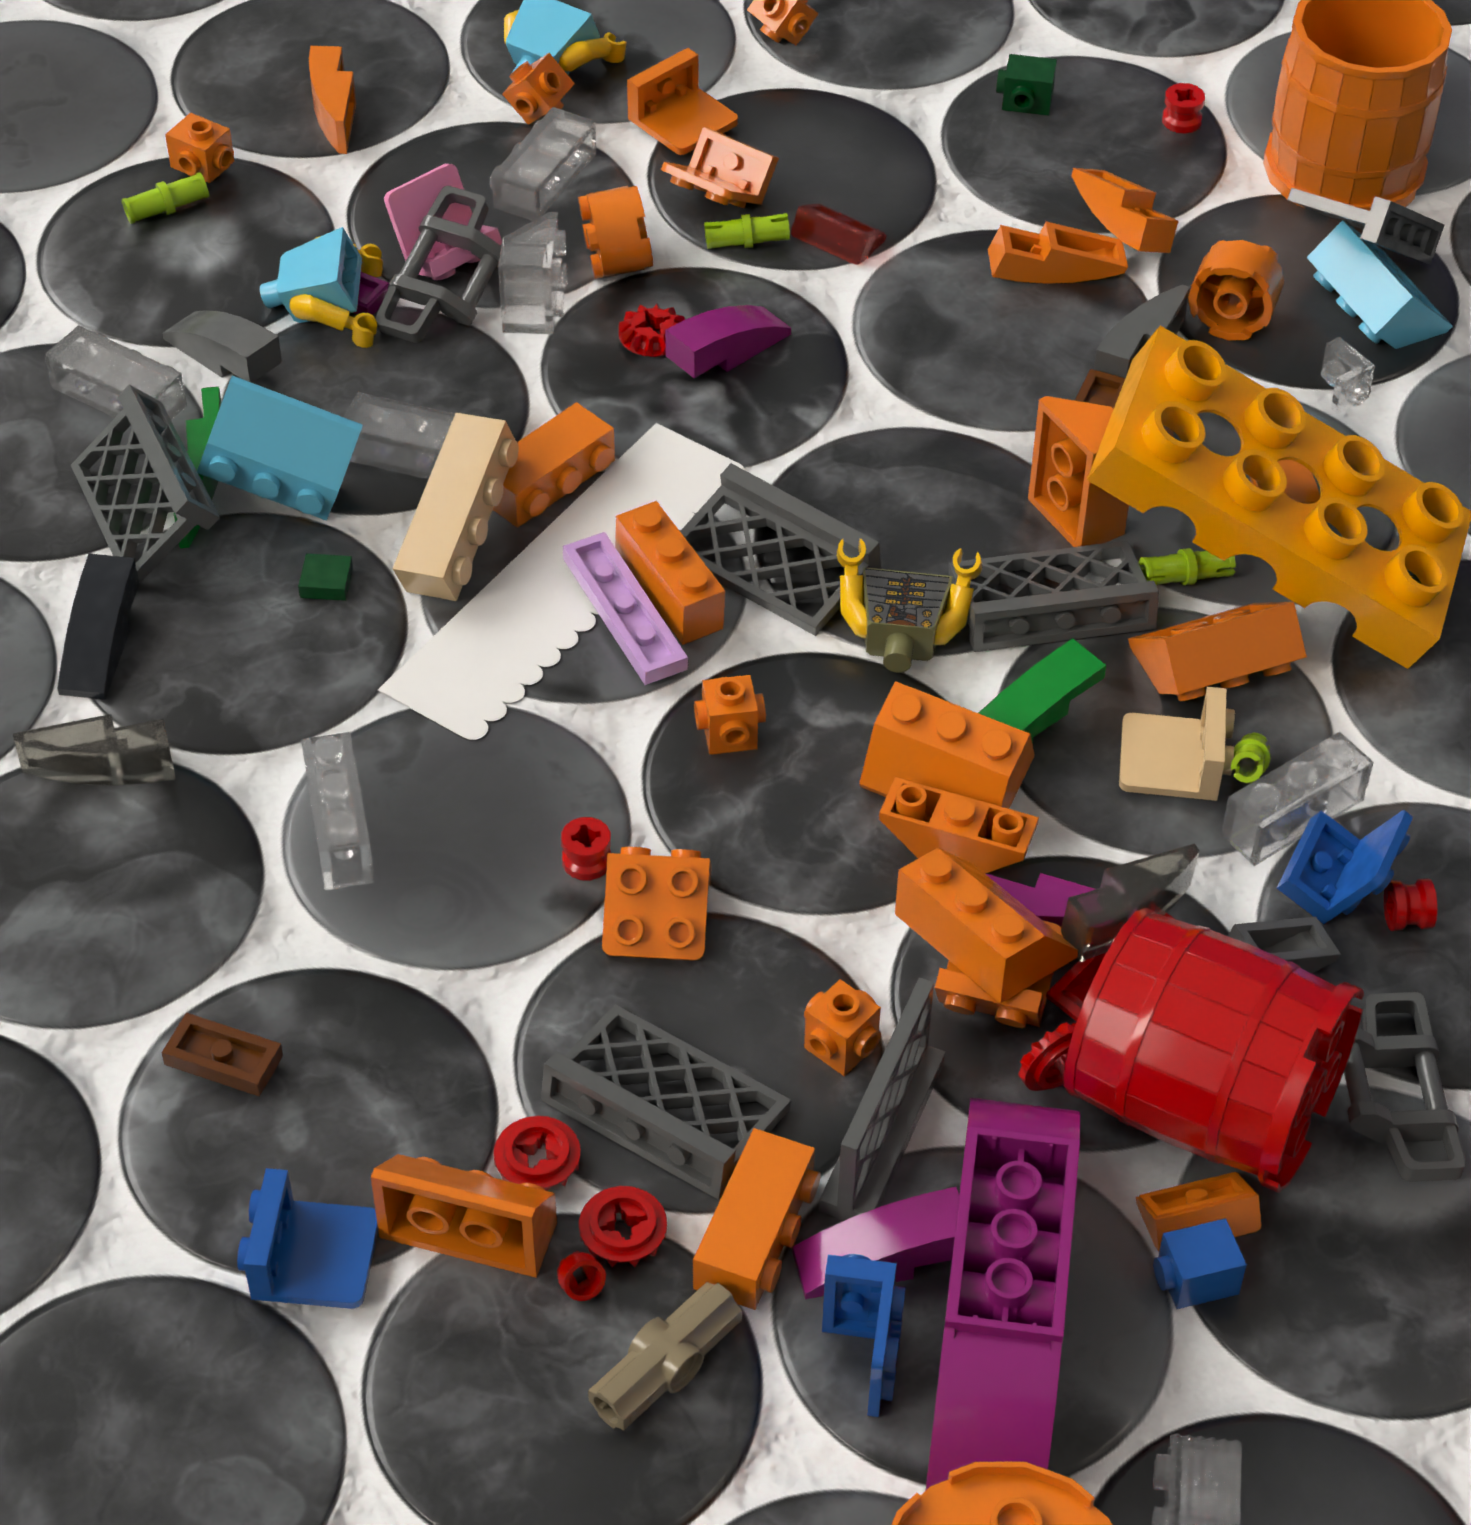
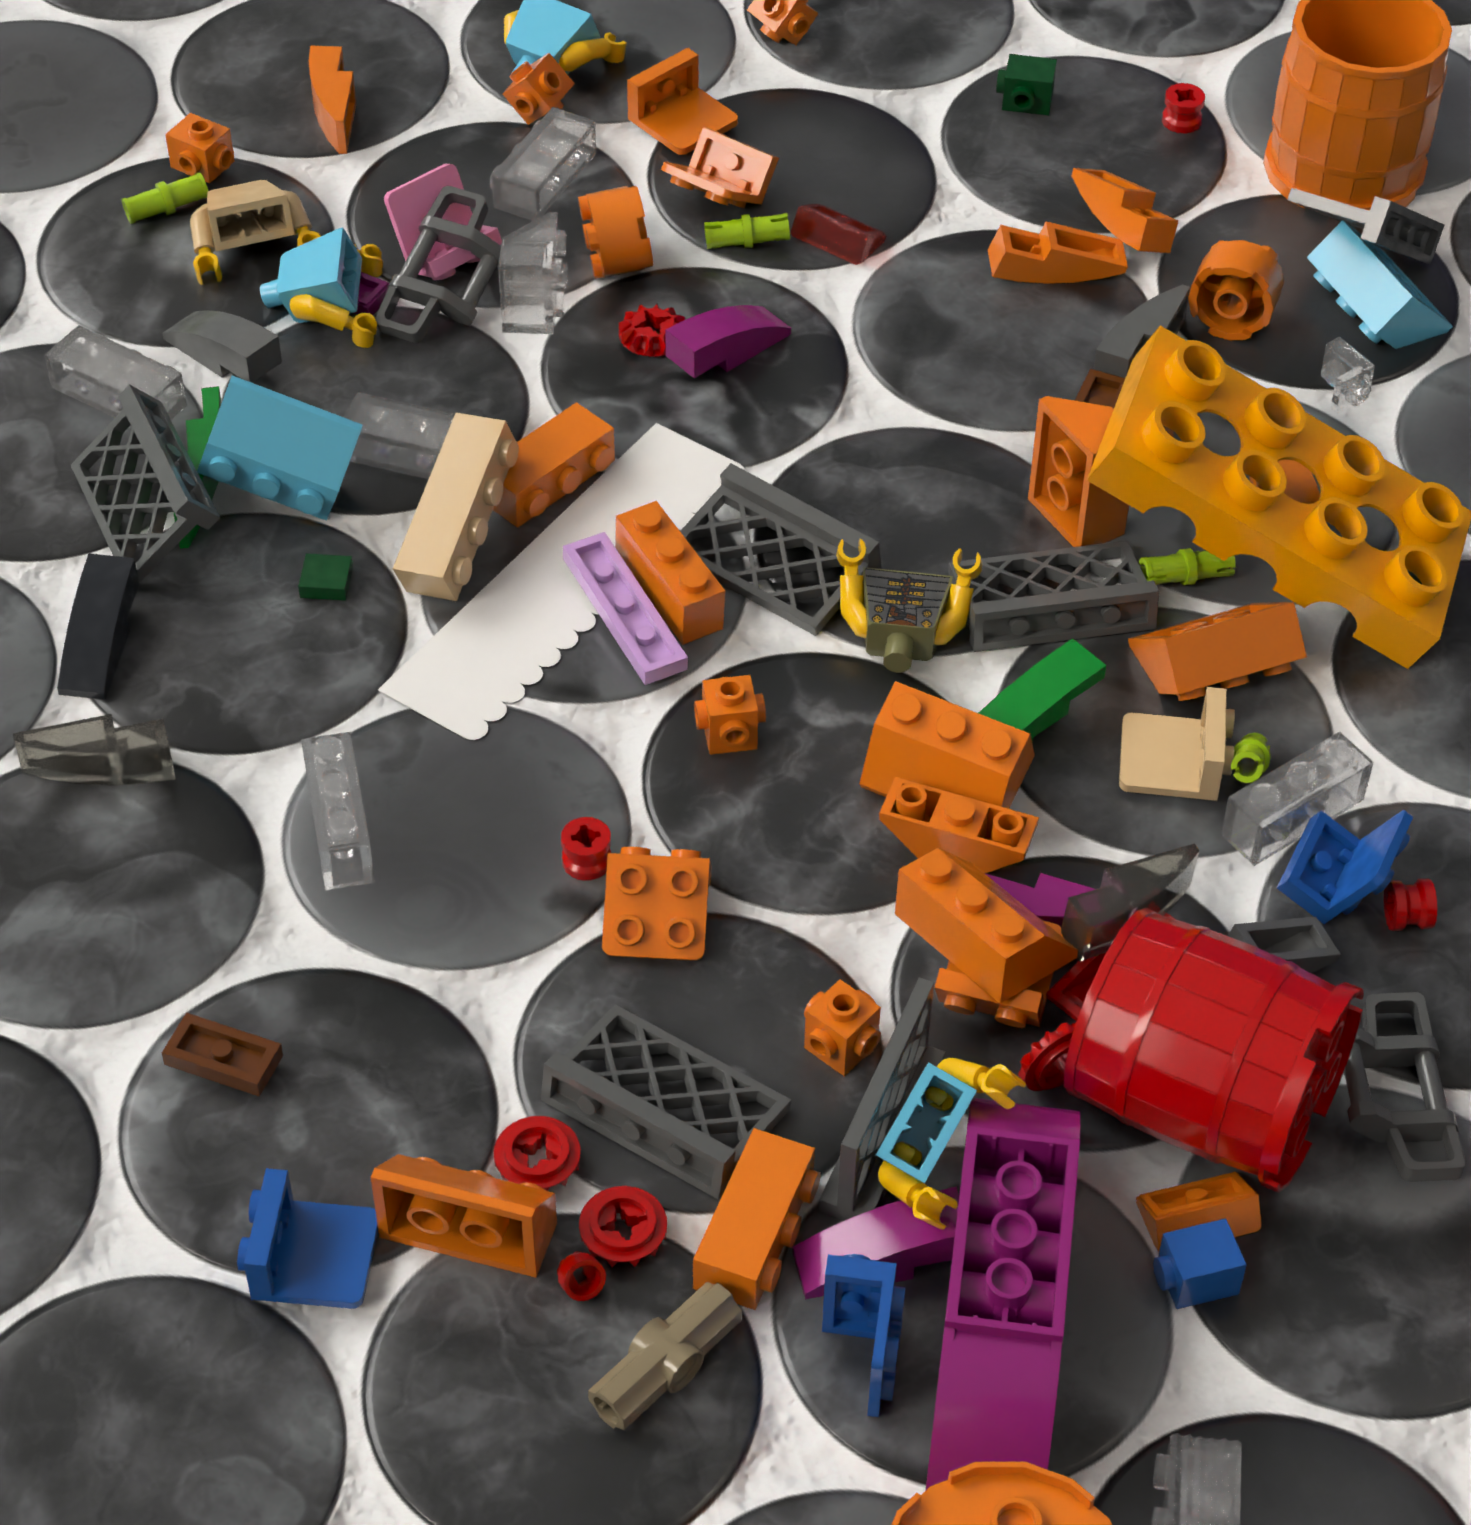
(243, 217): none -> tan torso
(928, 1124): none -> torso

